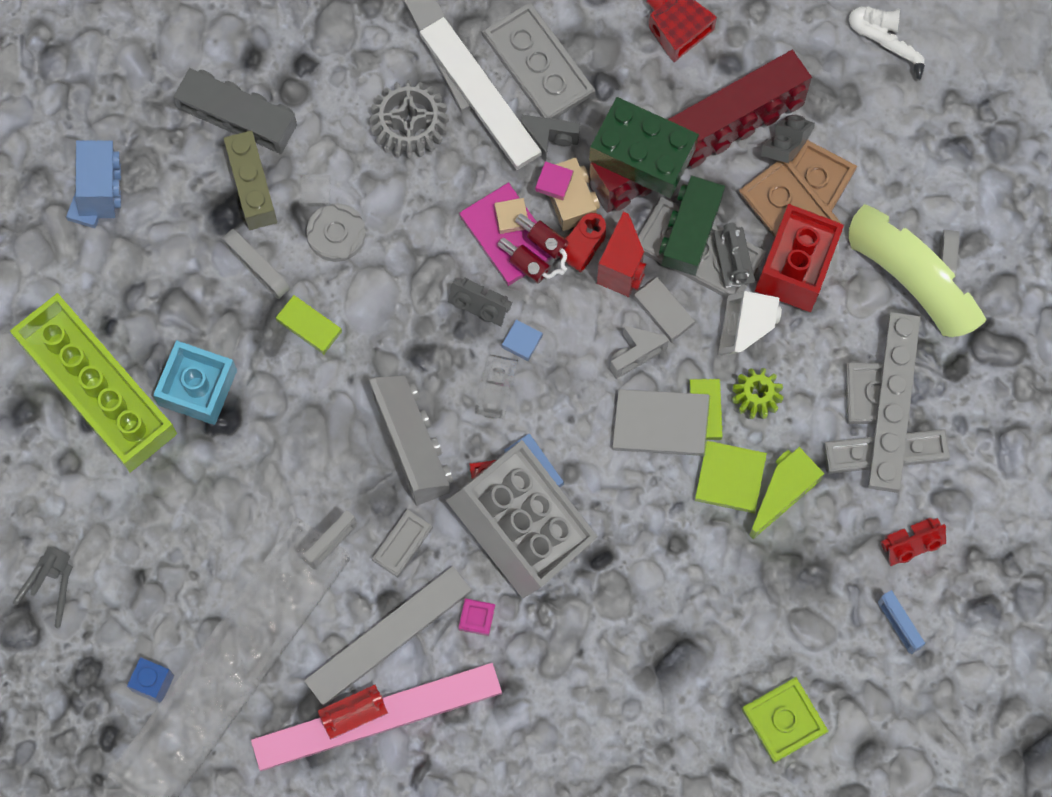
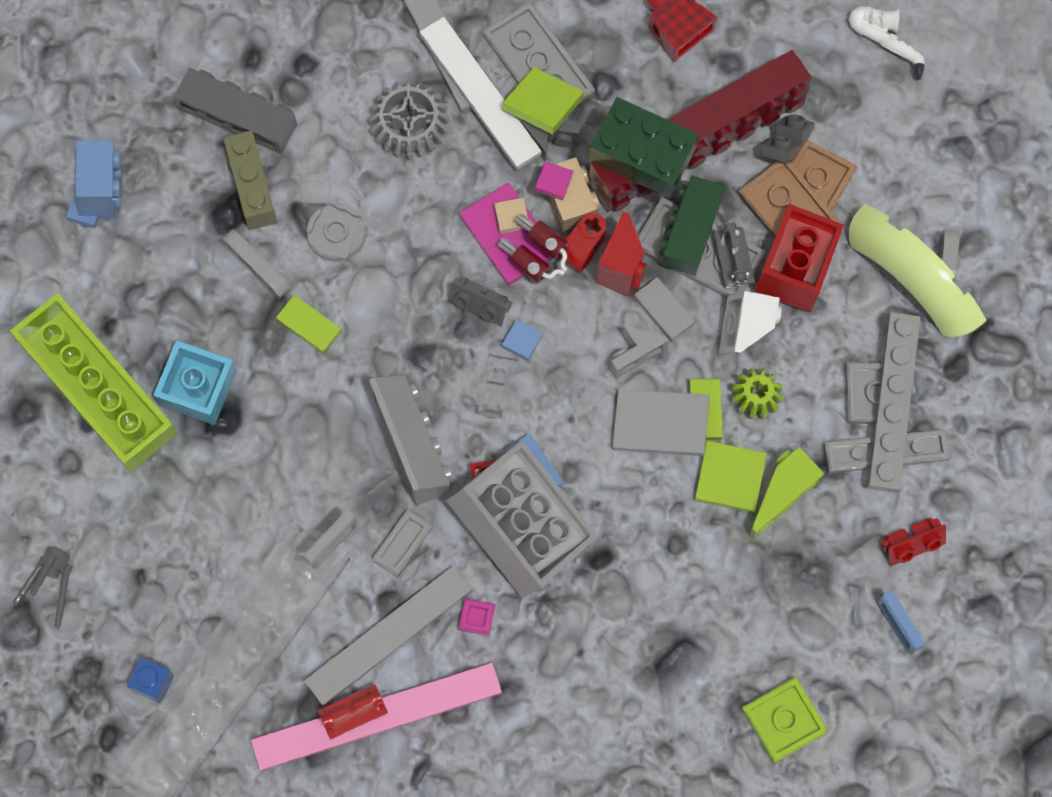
(543, 100): none -> lime tile

